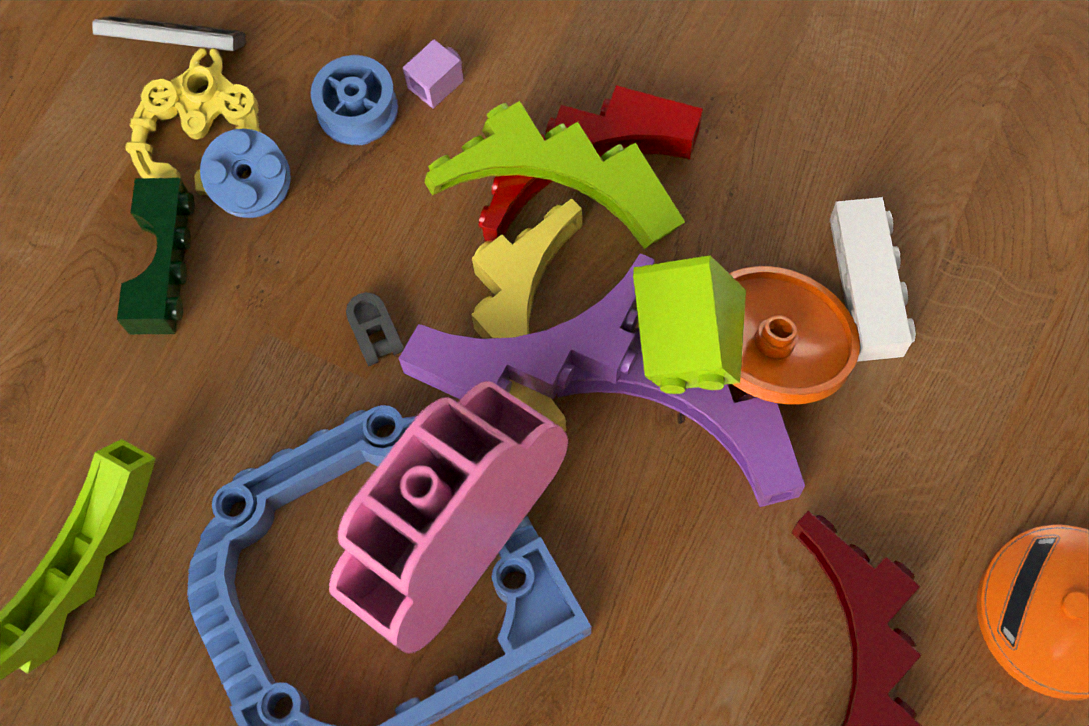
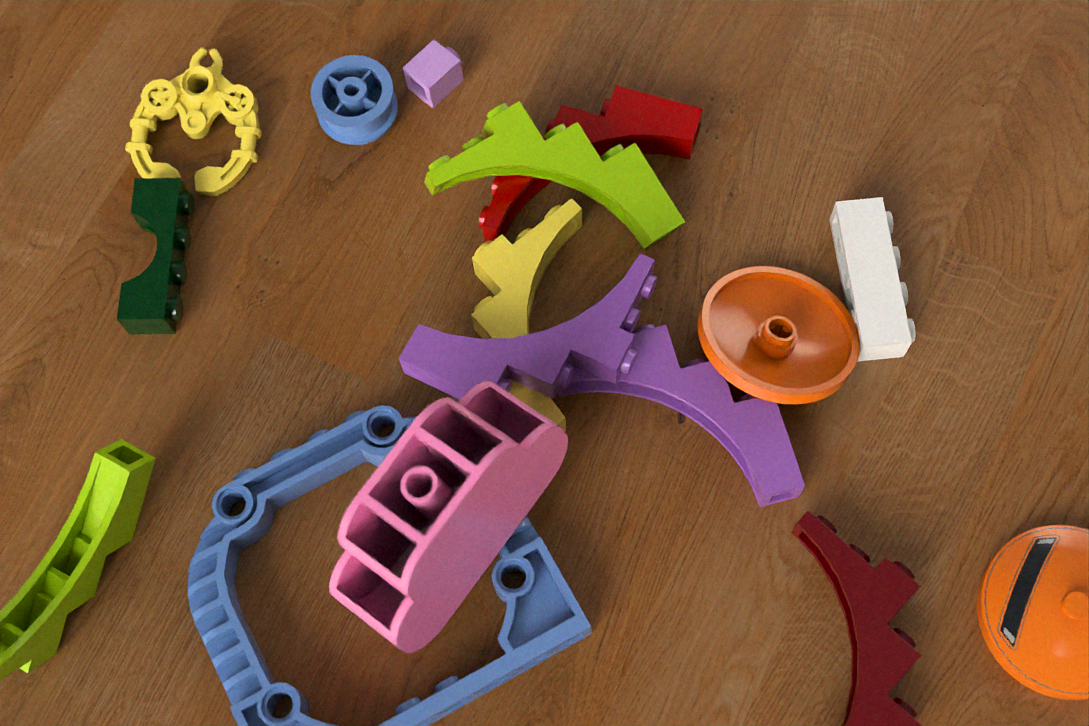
(169, 32): tile -> none
(230, 157): medium blue wheel -> none
(367, 316): dark grey plate -> none
(690, 324): lime slope -> none

